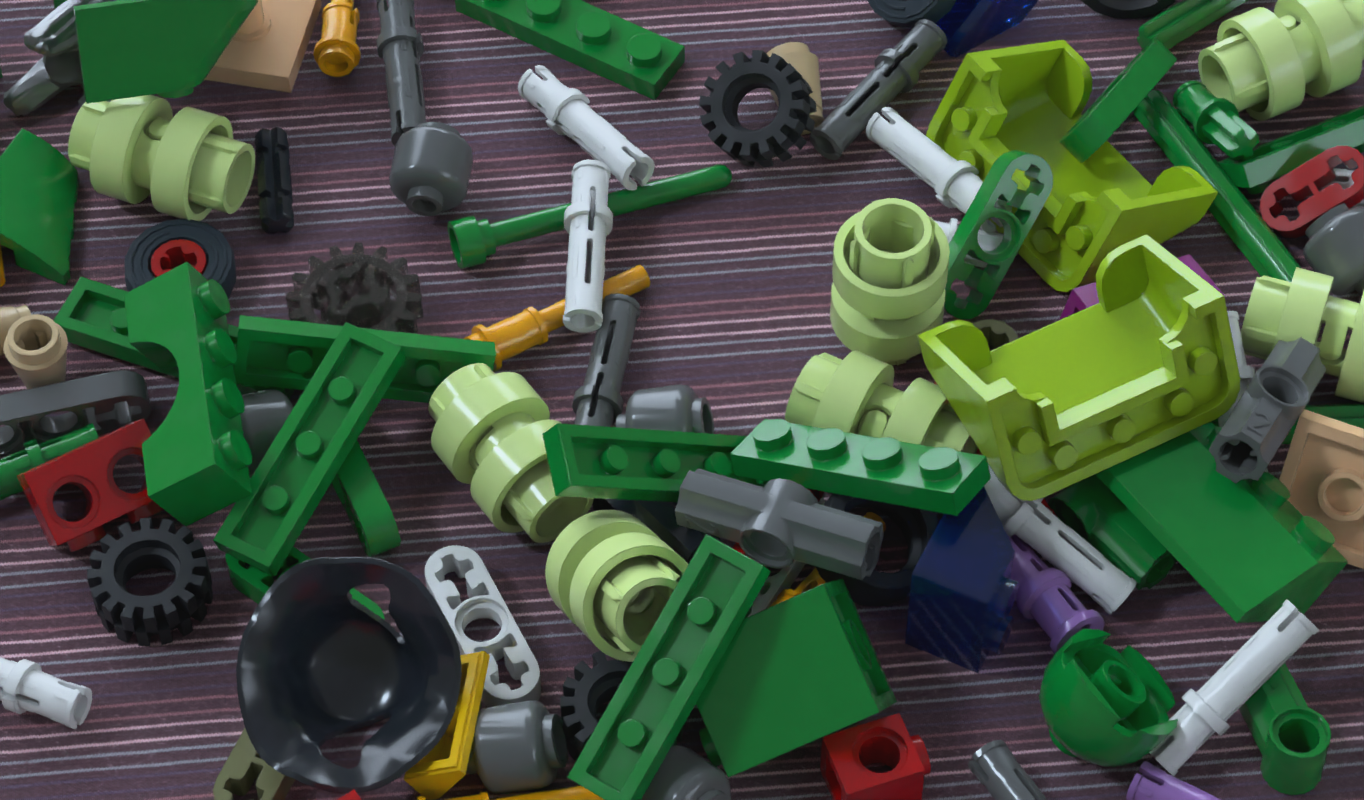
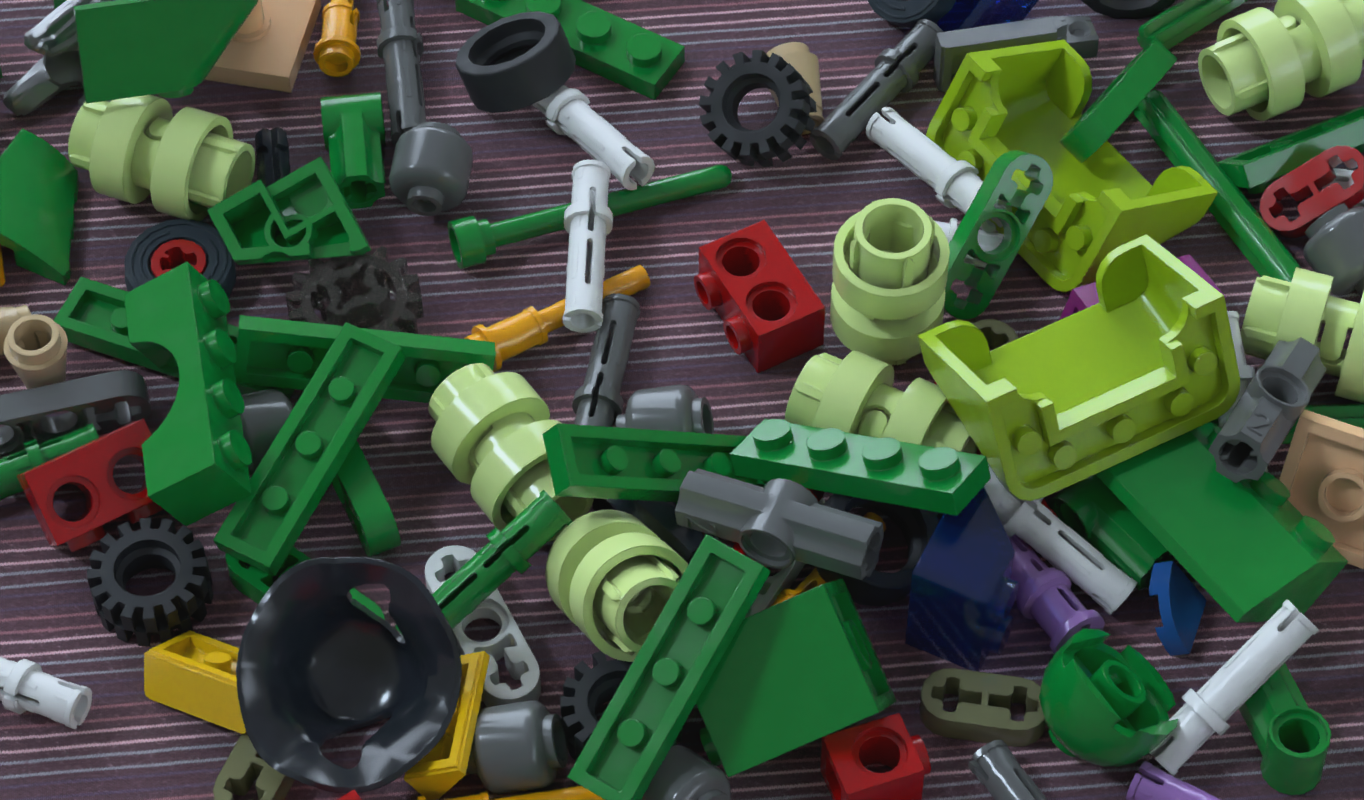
(195, 678): none -> yellow slope
(290, 219): none -> green slope
(354, 141): none -> green piece
(500, 558): none -> green pin
(515, 62): none -> black tyre
(756, 281): none -> red brick
(954, 45): none -> dark grey hinge
(982, 707): none -> olive beam
(1179, 606): none -> blue tile
(1215, 120): green axle -> none

